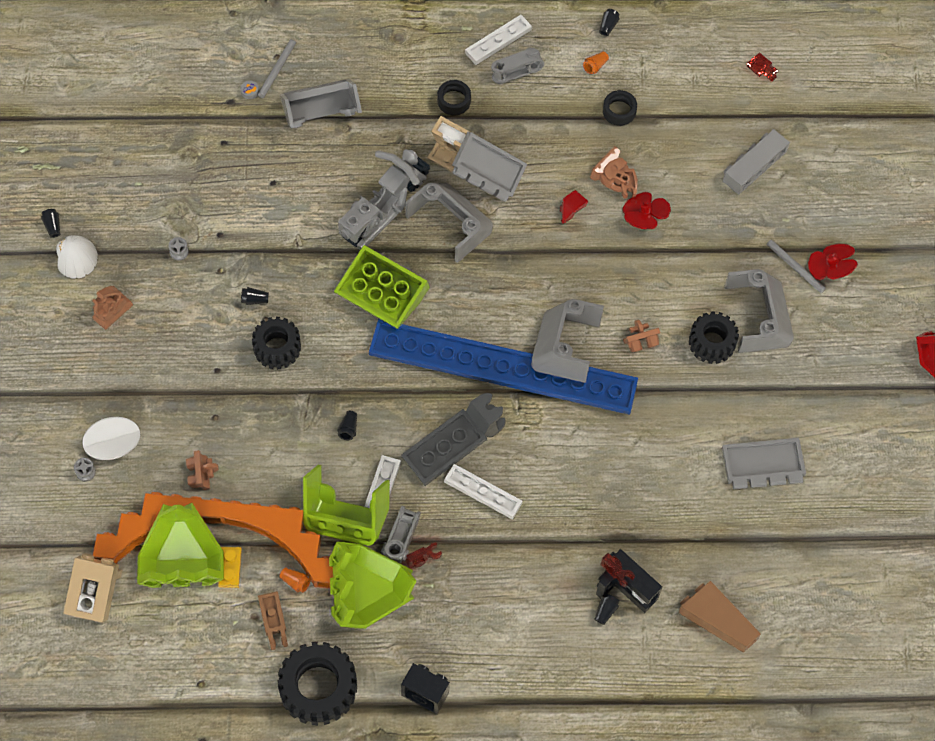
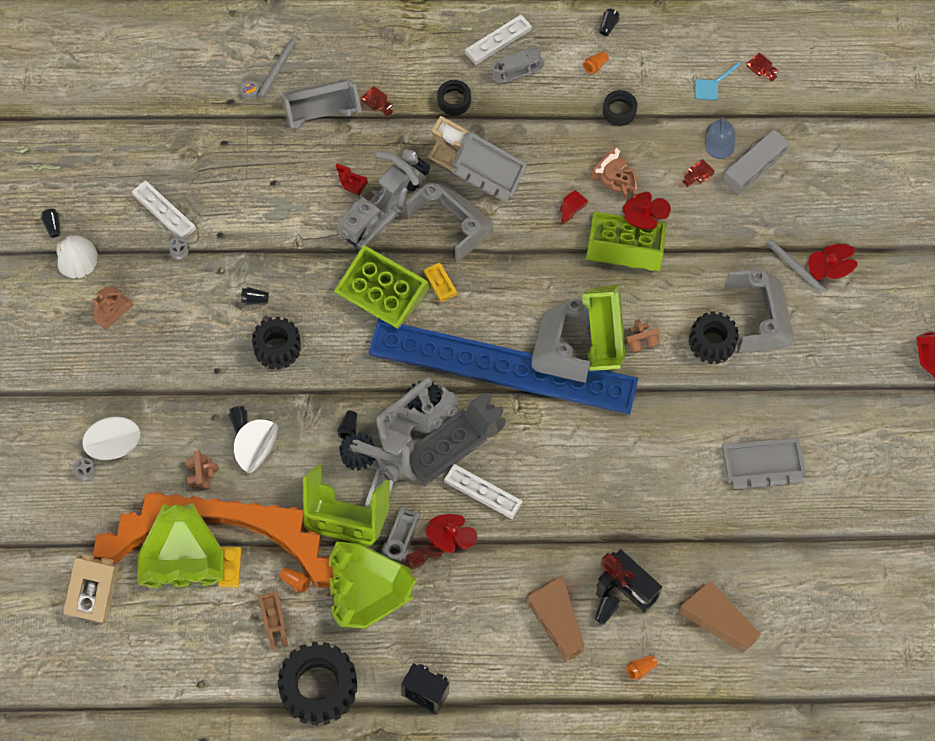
(163, 210): none -> white plate
(238, 417): none -> black cone
(254, 443): none -> white piece
(350, 181): none -> red slope
(377, 99): none -> clear red plate
(424, 414): none -> light grey piece
(440, 282): none -> yellow plate
(445, 531): none -> red piece
(556, 616): none -> medium nougat slope
(605, 327): none -> lime windscreen
(619, 243): none -> lime slope
(640, 667): none -> orange cone
(698, 172): none -> clear red plate
(709, 88): none -> medium azure piece
(720, 139): none -> sand blue piece

